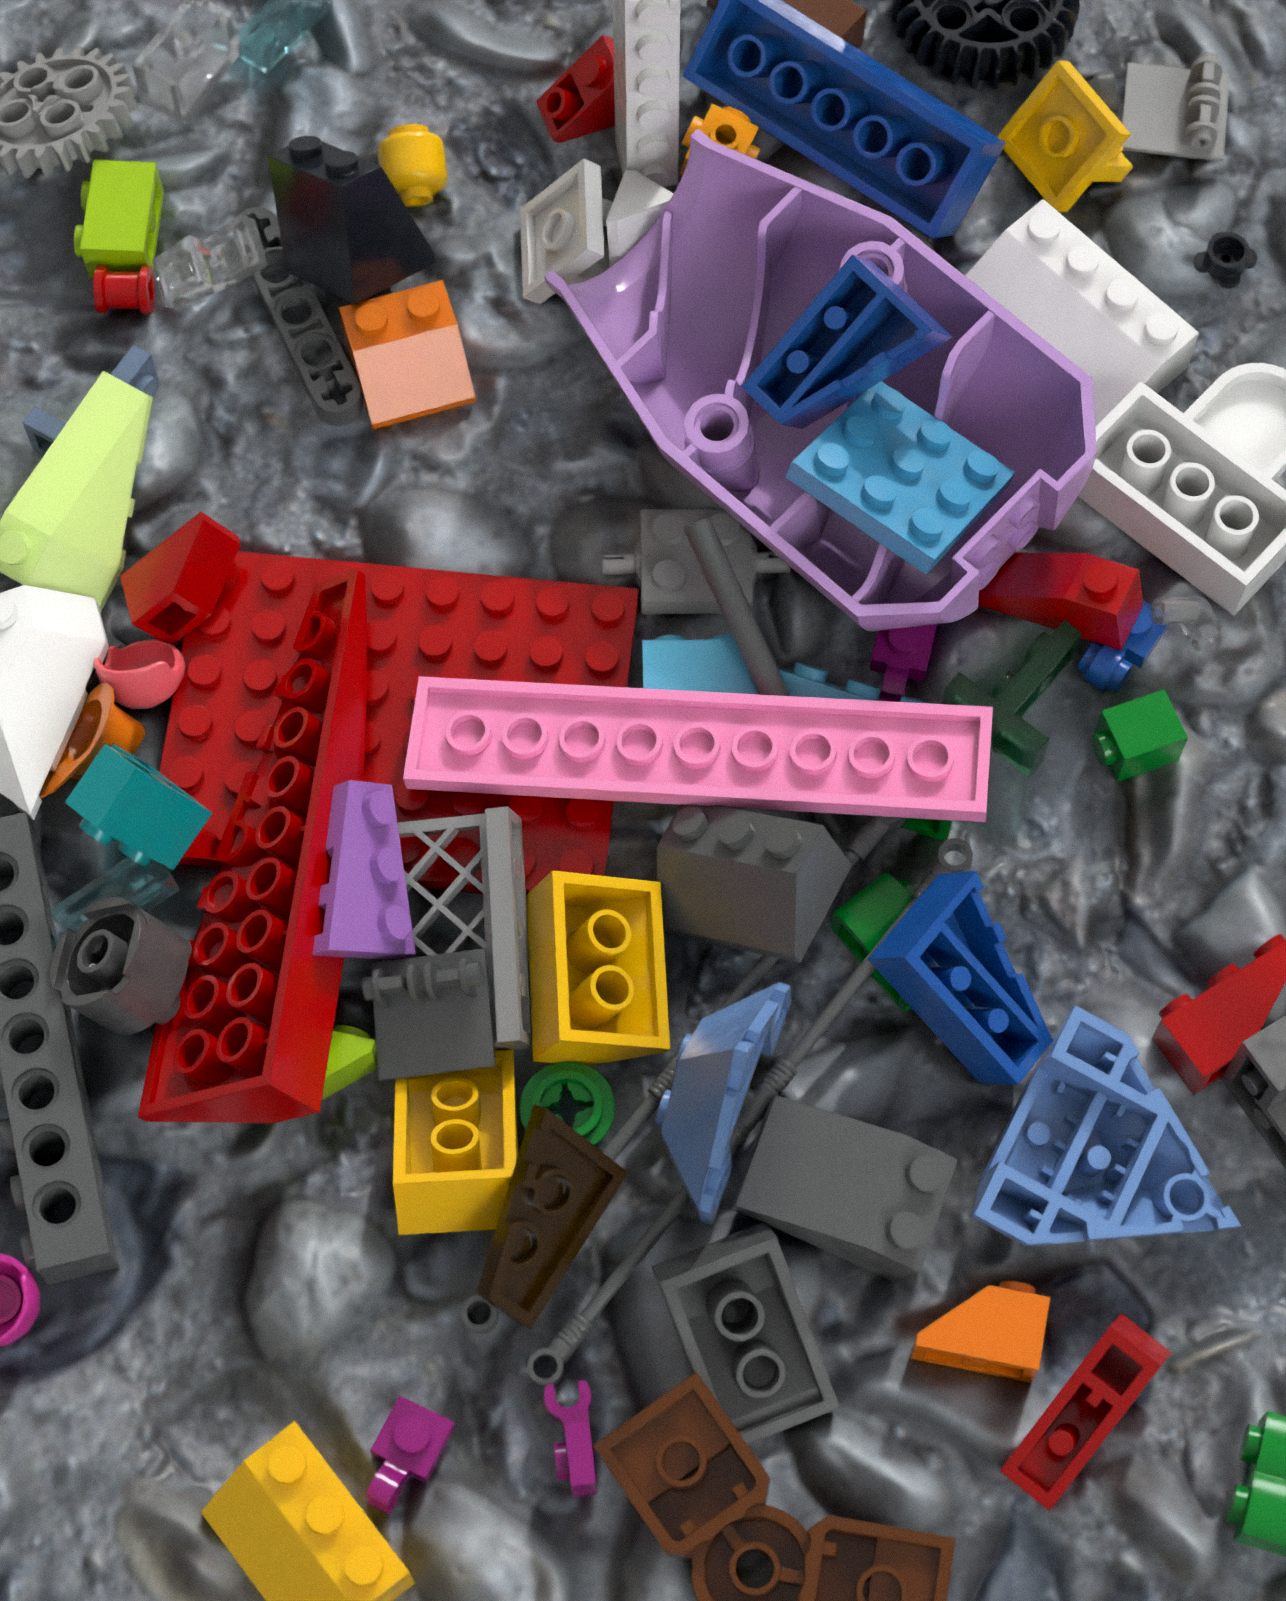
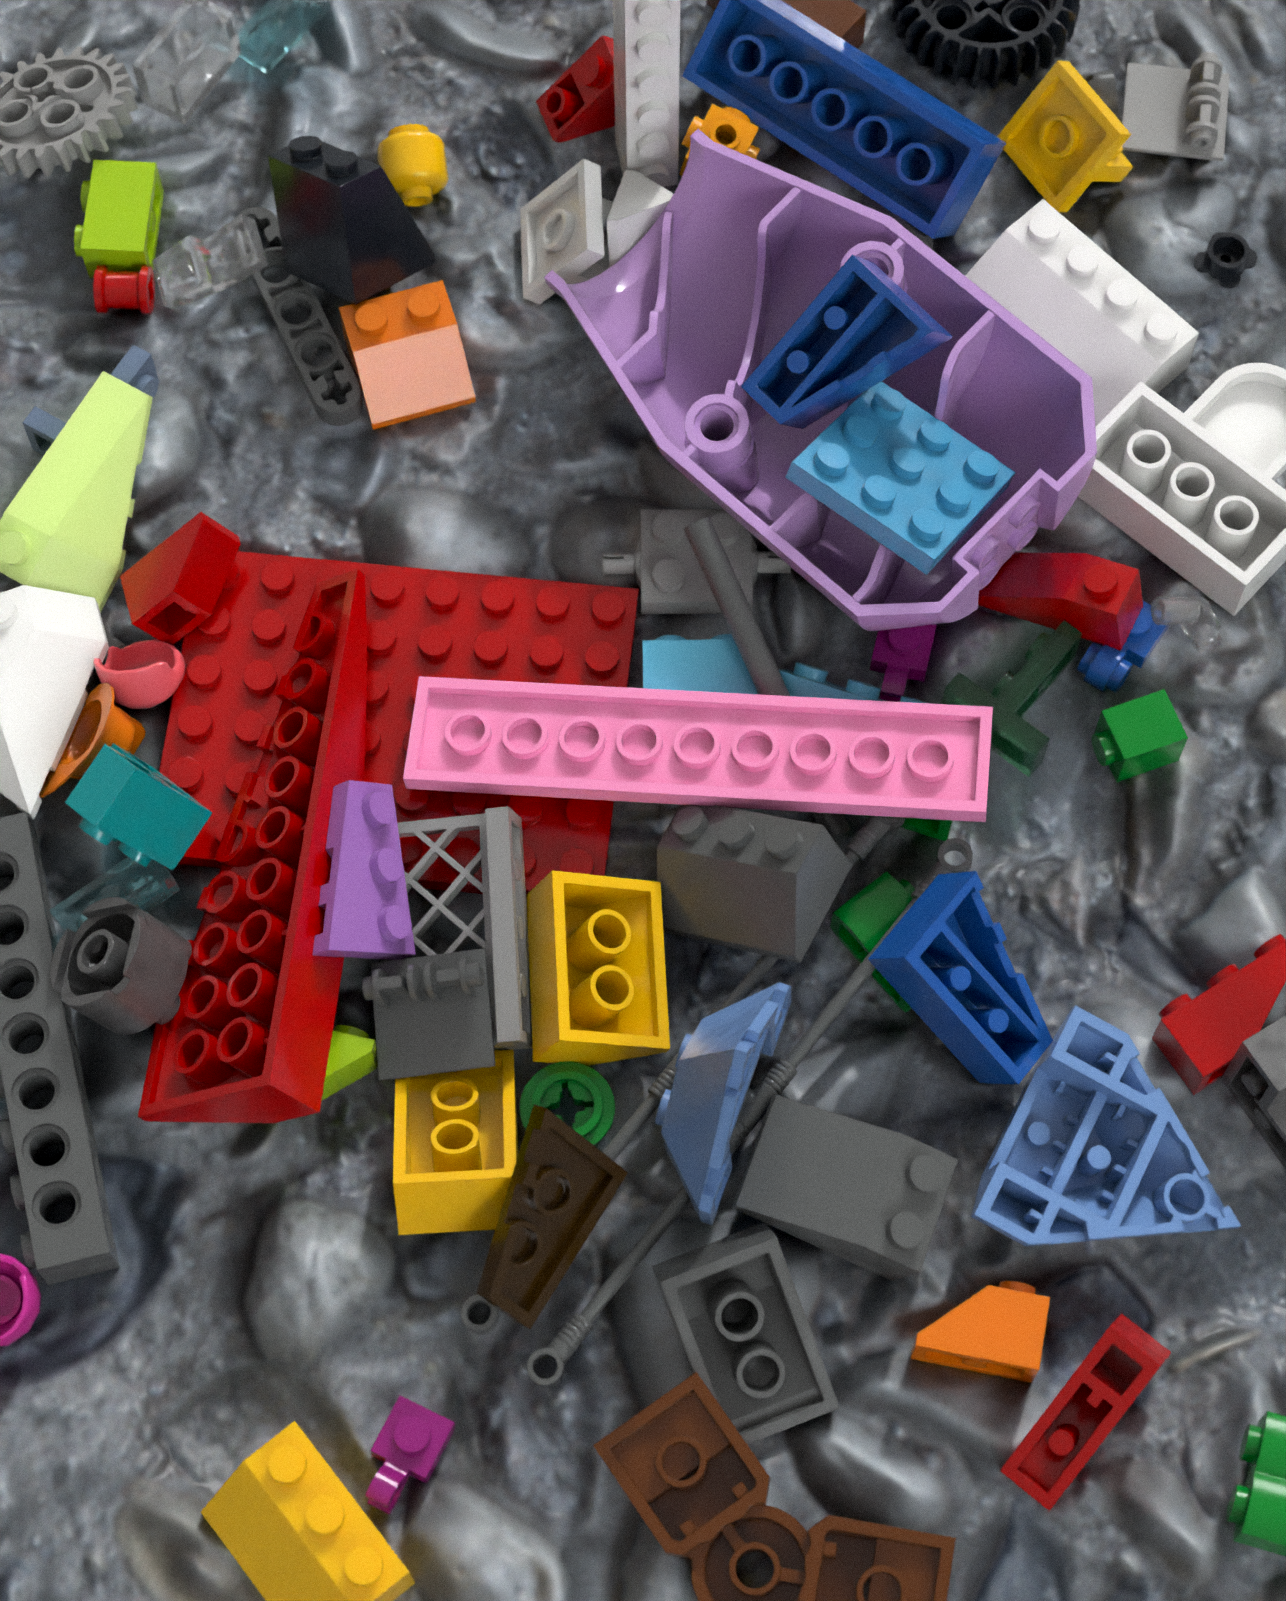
(575, 1455): magenta plate -> none

